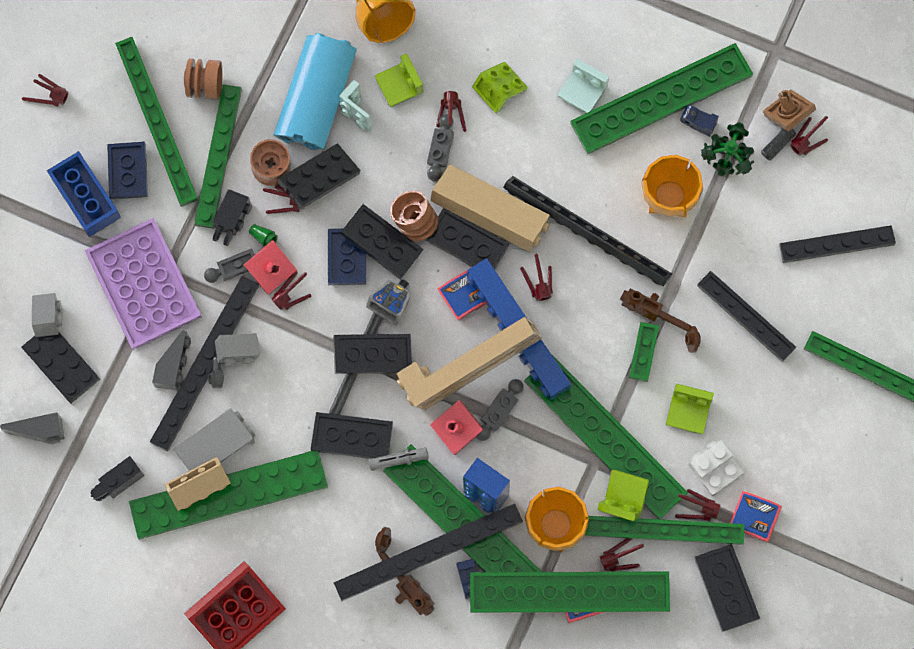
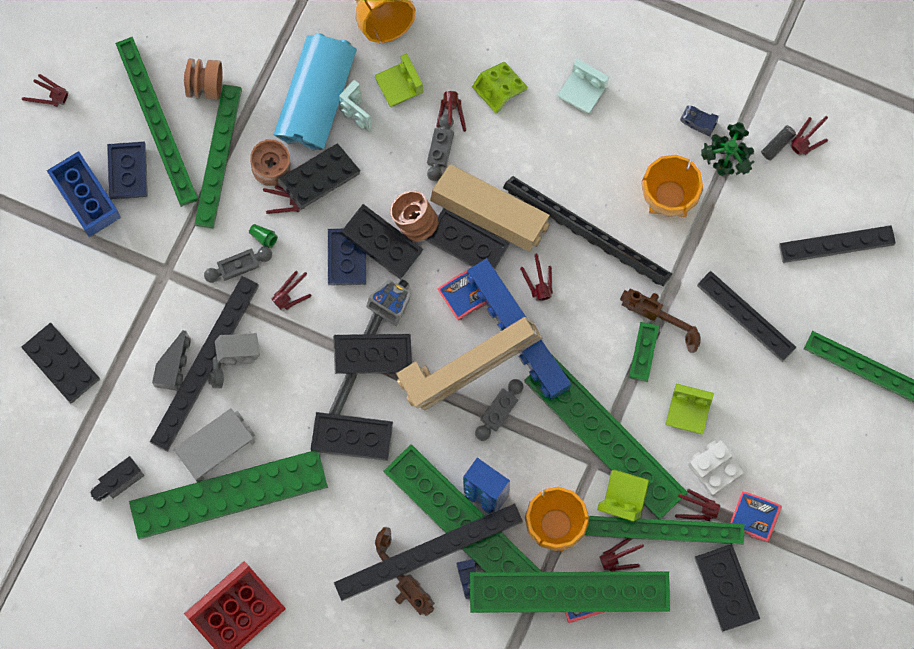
(42, 428): dark grey slope -> none
(46, 314): light grey brick -> none
(143, 284): lavender plate -> none
(197, 484): tan brick -> none
(231, 215): black hinge -> none
(270, 267): coral tile -> none
(398, 459): light grey pin -> none
(457, 427): coral tile -> none
(661, 98): green plate -> none
(789, 109): medium nougat plate -> none

